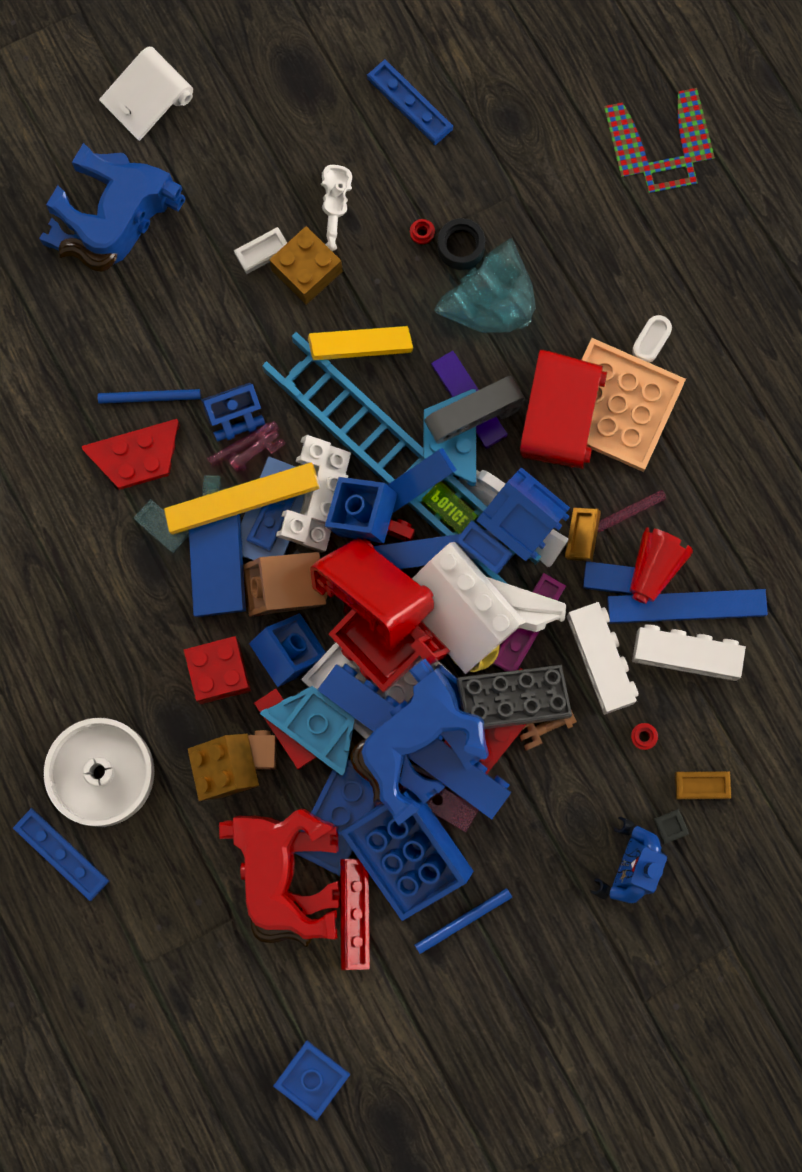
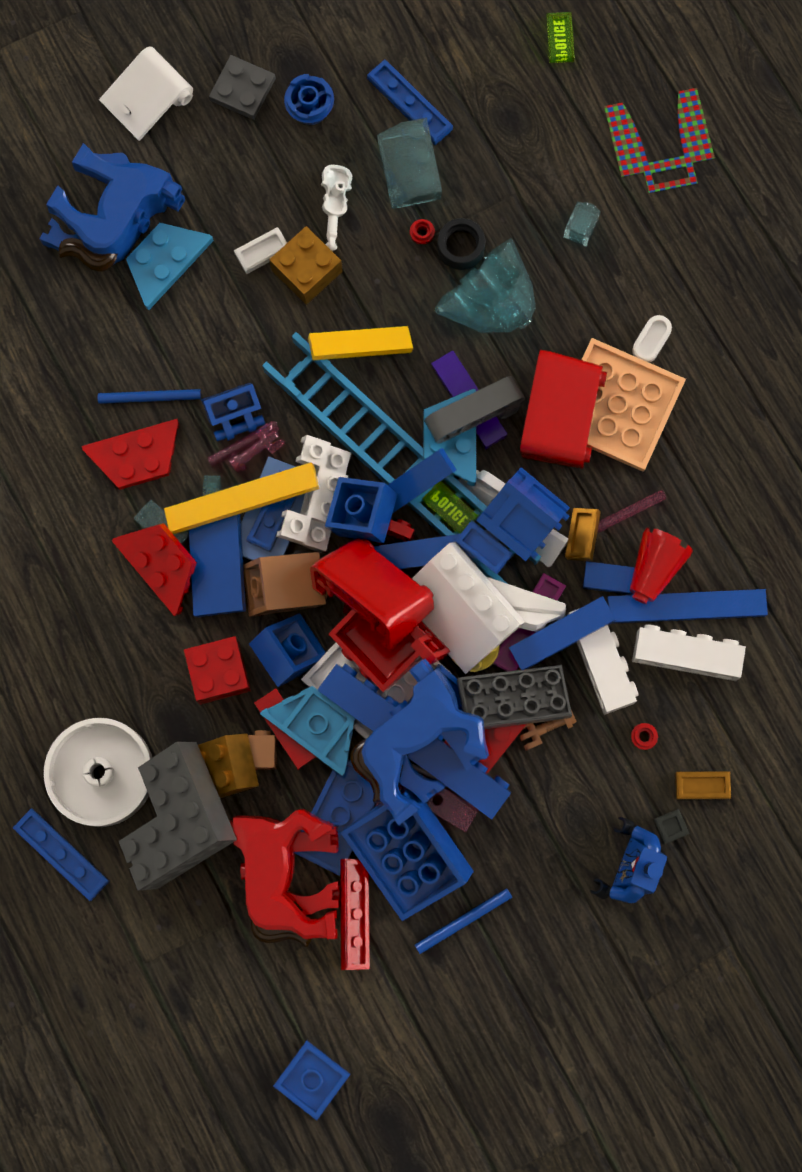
(160, 562): none -> red wing
(164, 258): none -> dark azure wing
(188, 819): none -> dark grey piece
(242, 87): none -> dark grey plate
(309, 99): none -> blue cone
(409, 164): none -> clear light blue slope
(560, 37): none -> clear neon green tile
(562, 633): none -> blue tile
(582, 223): none -> clear light blue brick

